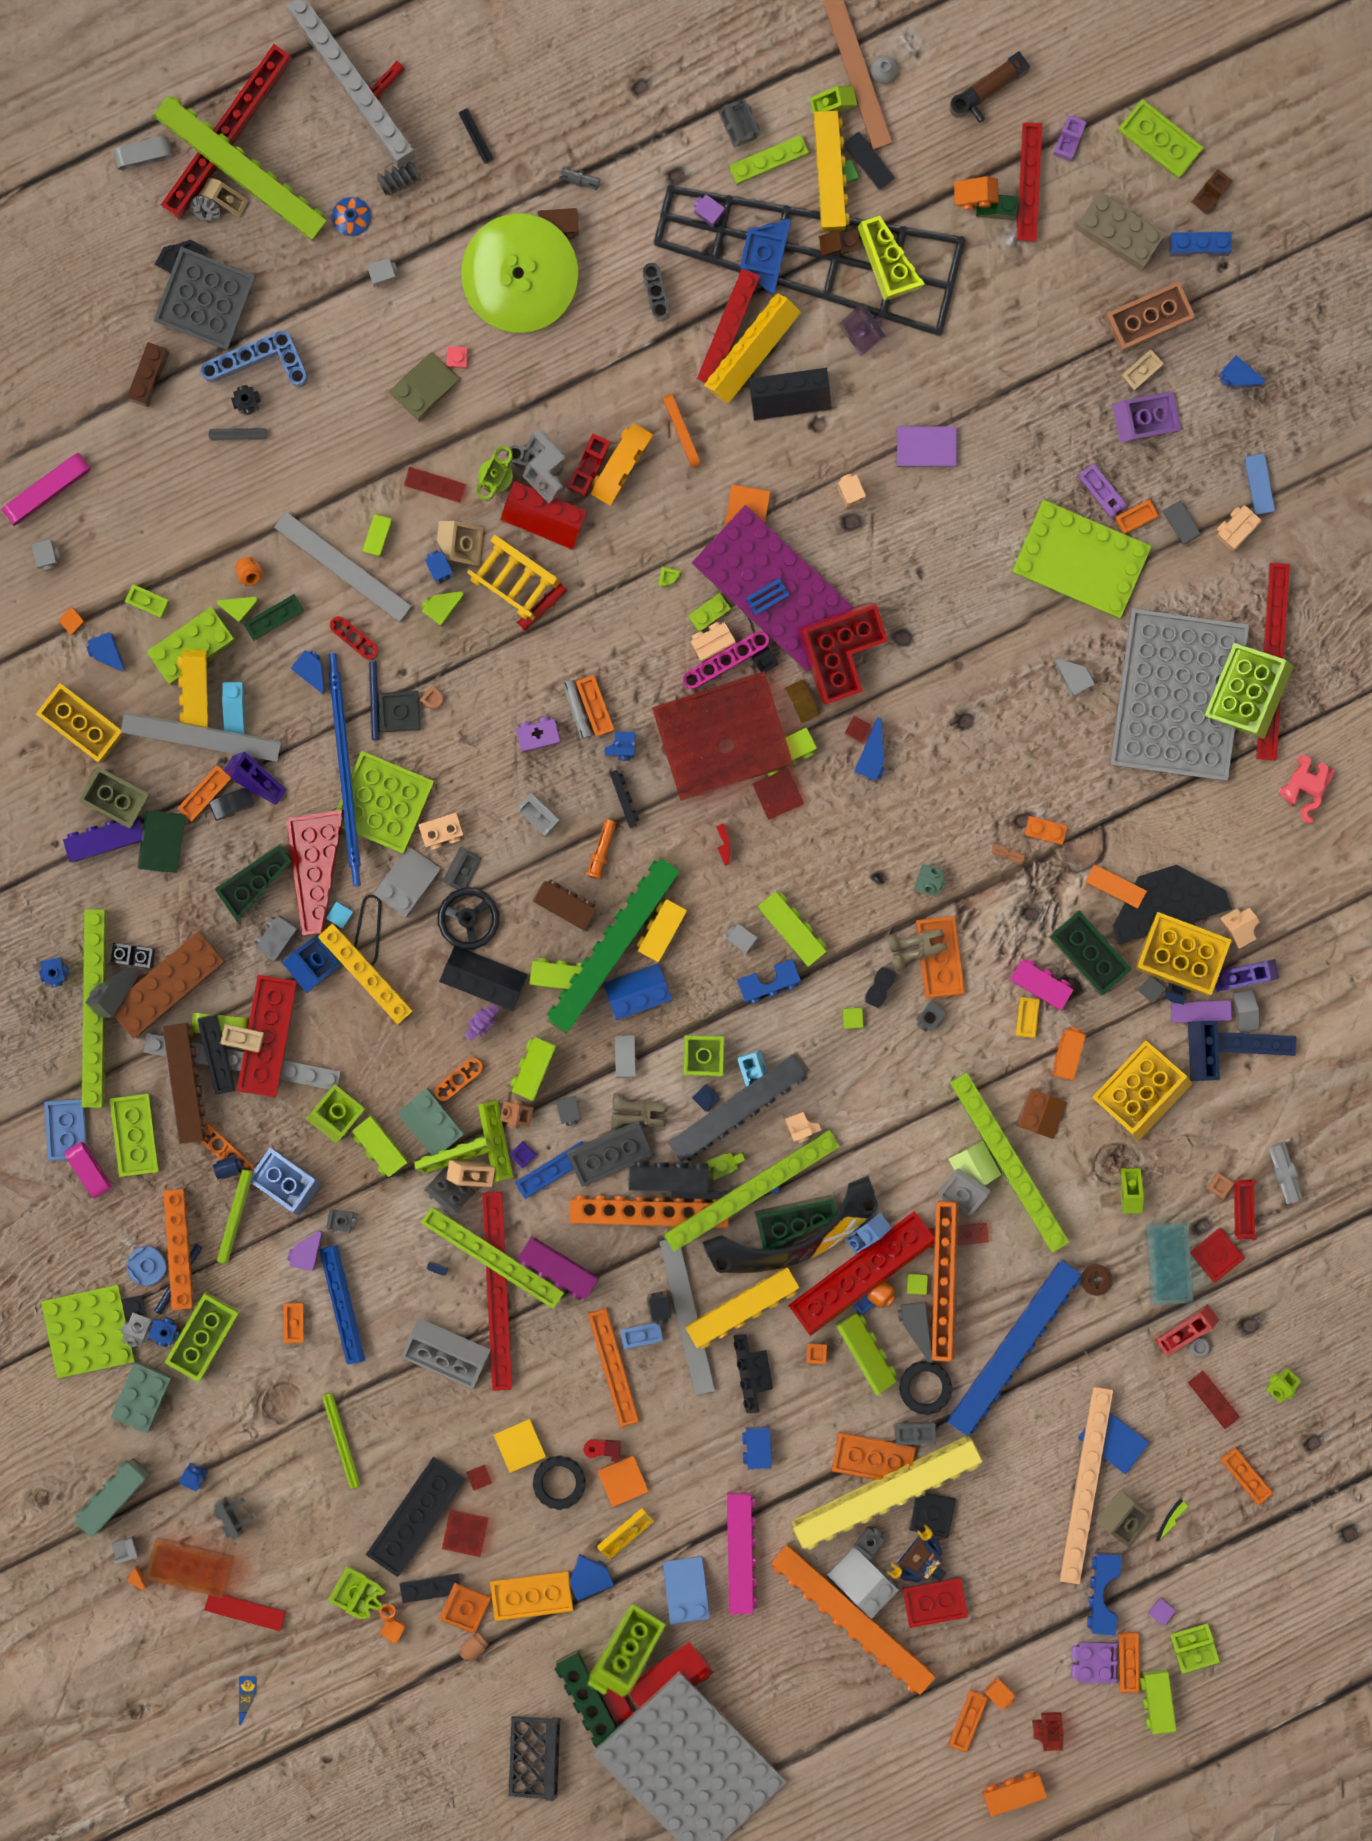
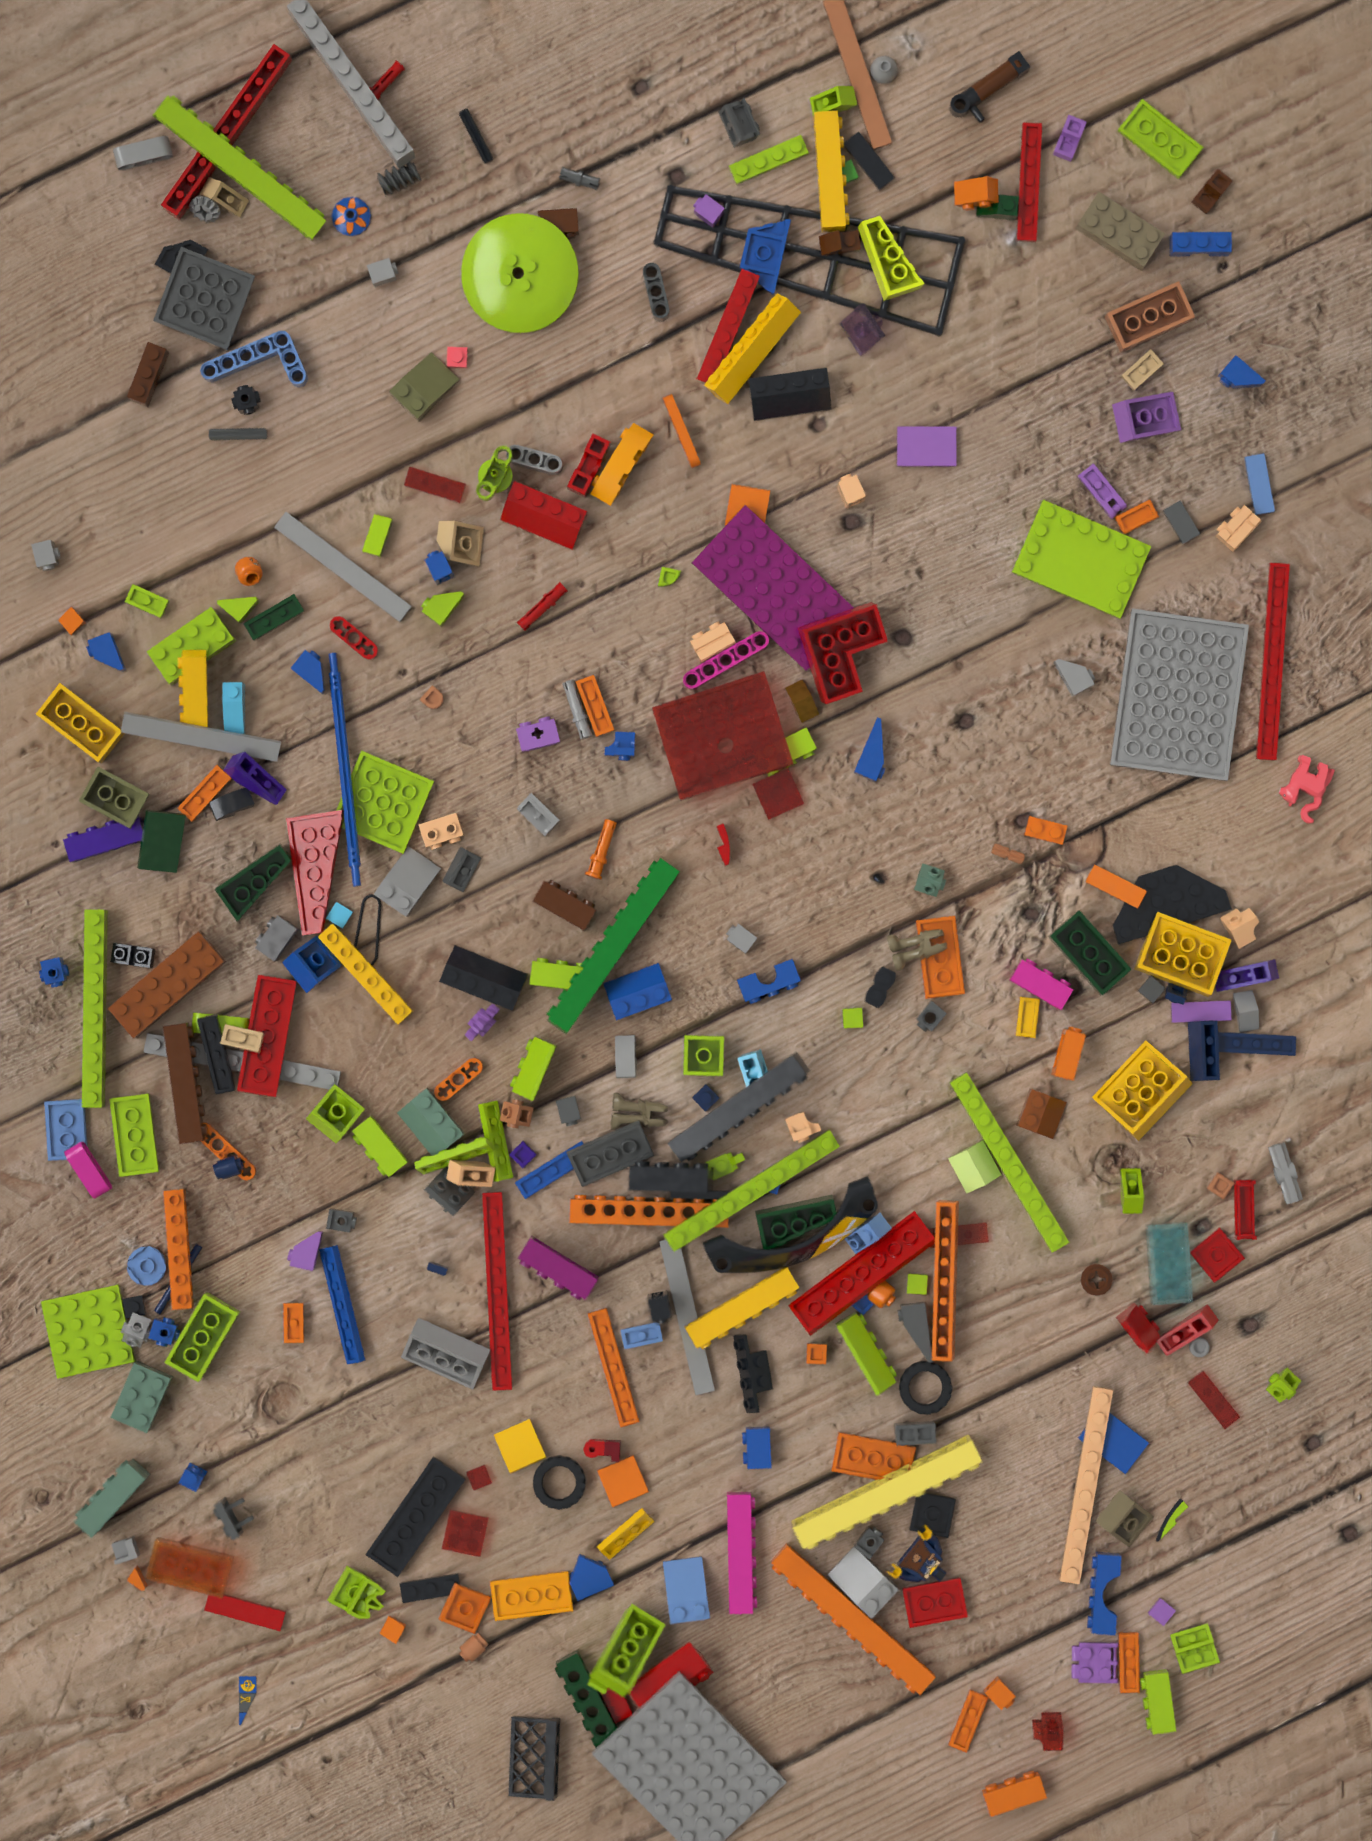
(46, 489): dark pink beam -> none
(109, 994): dark grey slope -> none
(234, 1216): lime axle -> none
(285, 1181): medium blue slope -> none
(341, 1440): lime axle -> none
(374, 701): dark blue bar -> none
(392, 1612): orange hinge -> none
(399, 711): pearl dark grey tile -> none
(460, 915): black piece -> none
(492, 1257): lime plate -> none
(515, 558): yellow fence -> none
(546, 463): light grey bracket -> none
(625, 798): black plate -> none
(661, 930): yellow brick -> none
(709, 612): lime plate -> none
(765, 660): black plate -> none
(781, 588): blue tile -> none
(789, 926): lime brick -> none
(857, 729): clear red brick -> none
(965, 1190): light grey plate -> none
(1013, 1348): blue brick -> none
(1139, 1327): none -> red slope
(1246, 1476): orange tile -> none
(1249, 690): lime slope -> none

